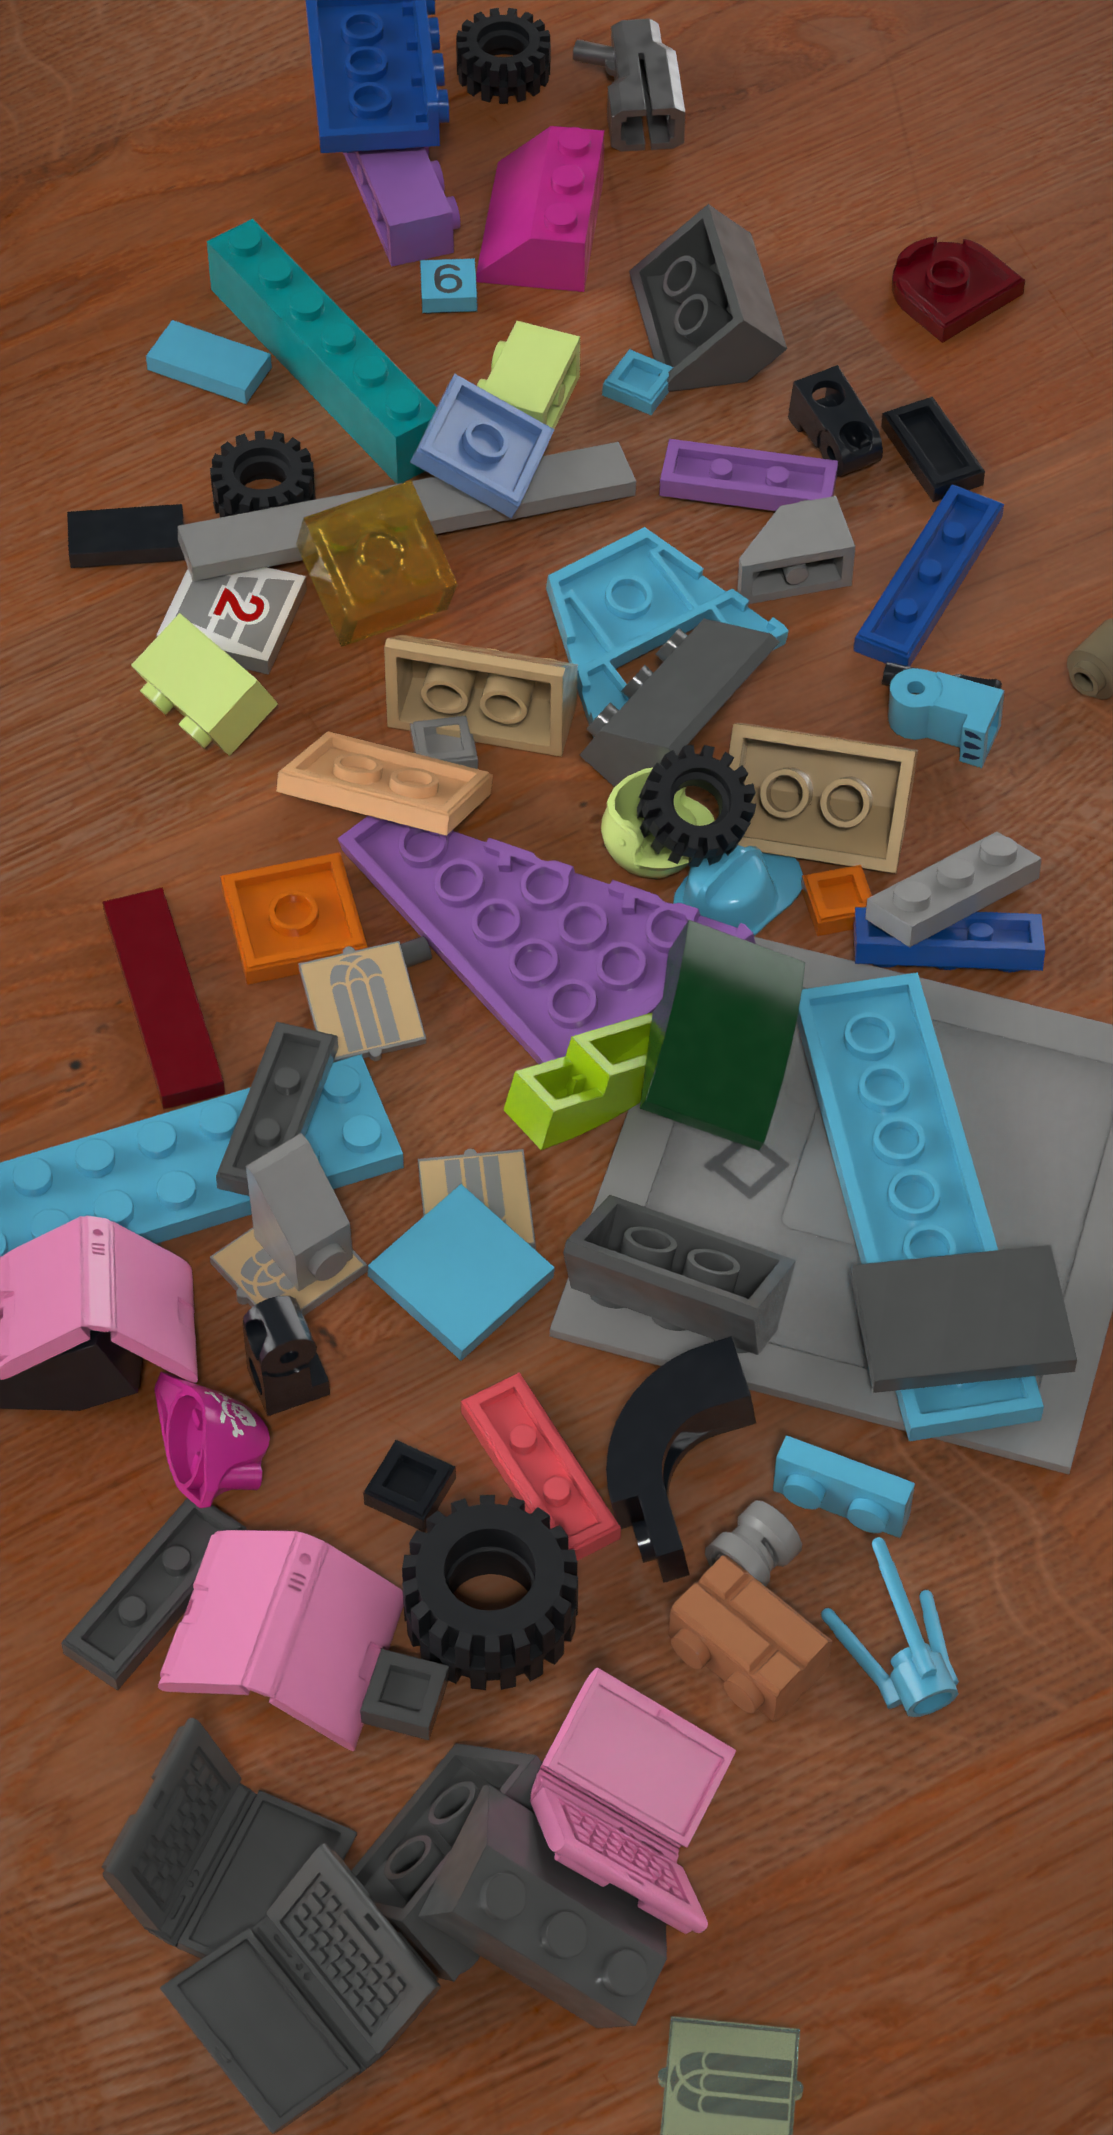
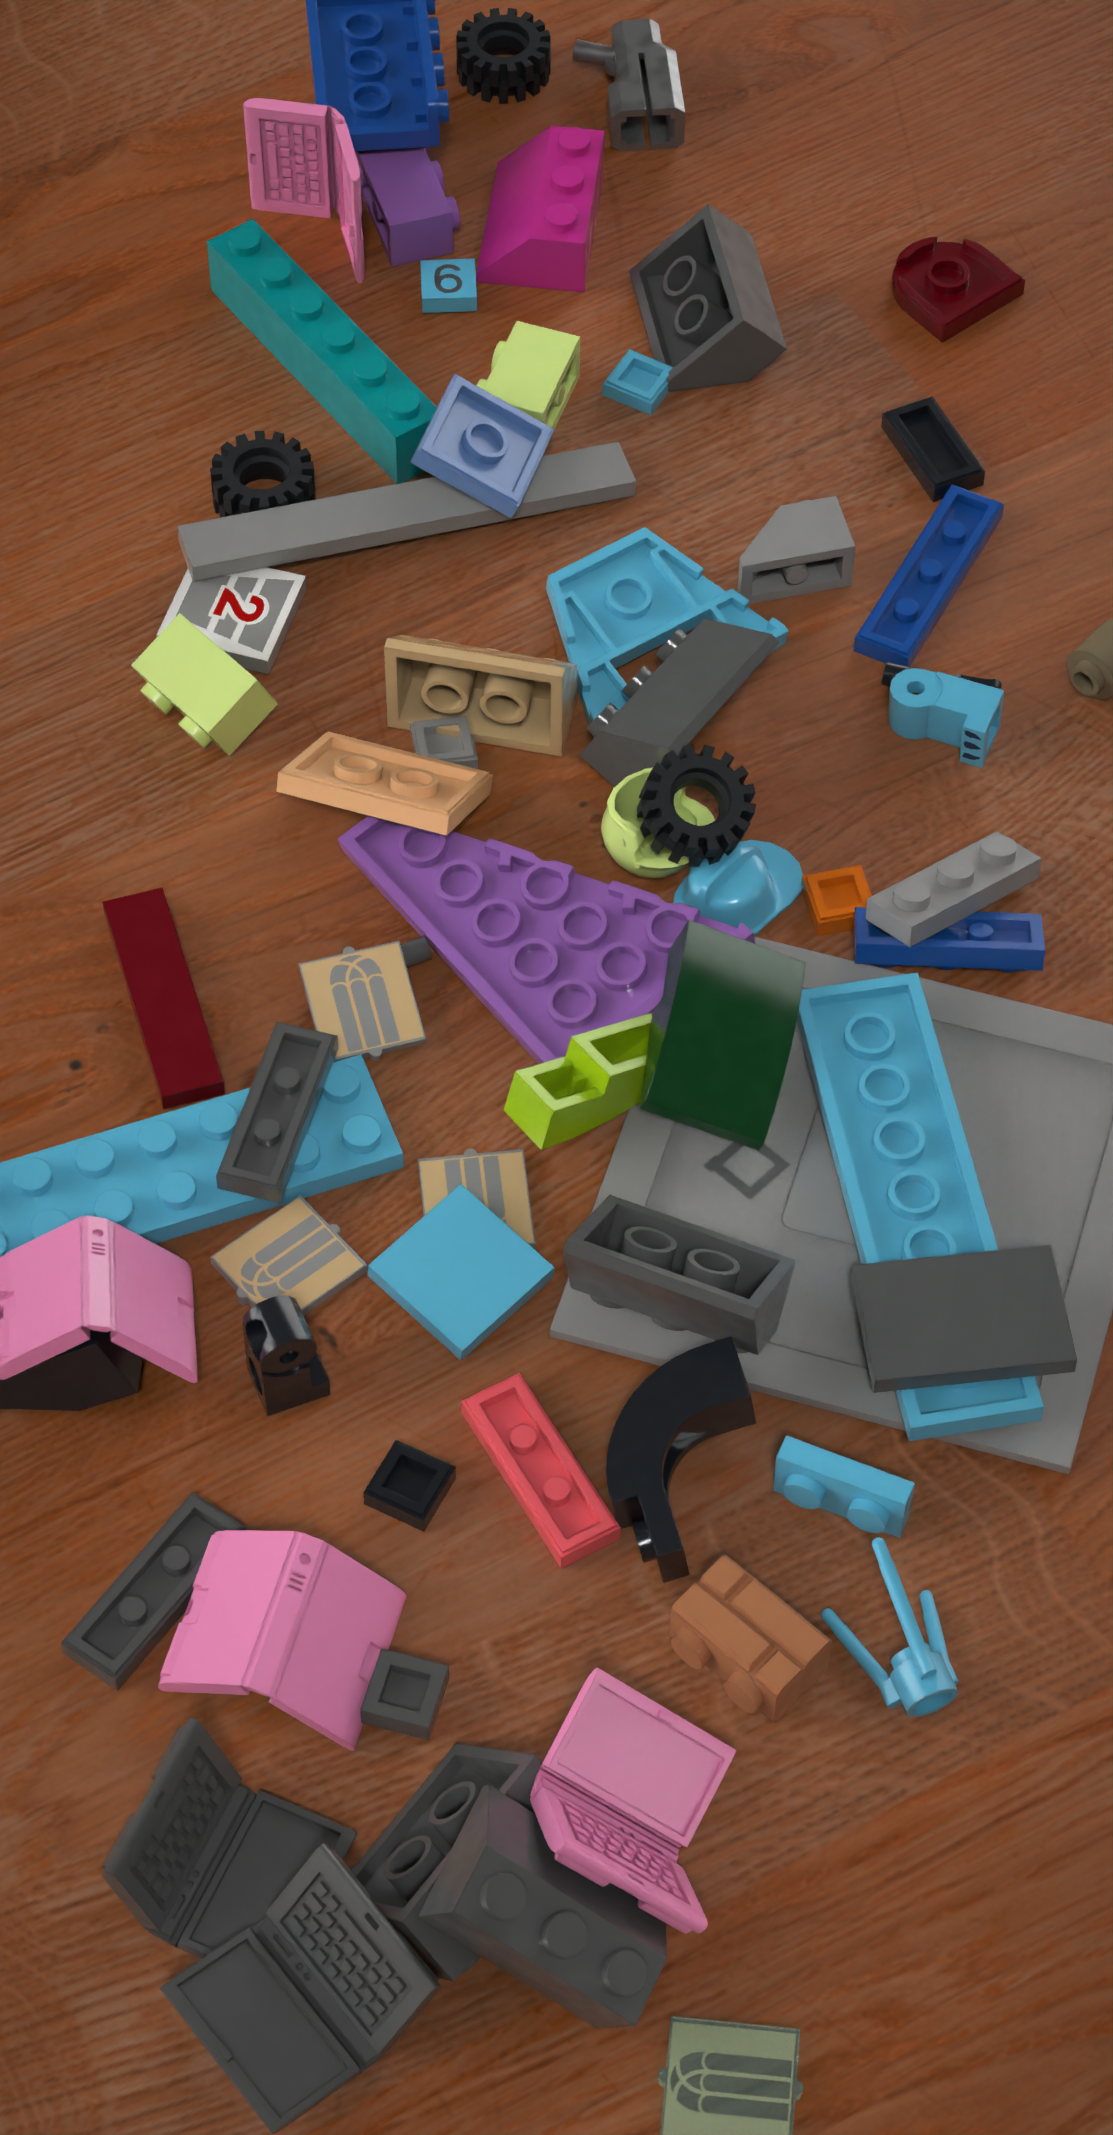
(124, 535): black tile -> none
(209, 361): medium azure tile -> none
(209, 1439): dark pink hat -> none
(291, 915): orange tile -> none
(298, 1214): light grey slope -> none
(305, 166): none -> bright pink piece
(376, 563): clear yellow brick -> none
(485, 1542): black tyre -> none
(744, 476): medium lavender plate -> none
(758, 1542): light grey wheel -> none
(825, 795): tan slope -> none
(836, 422): black leg -> none

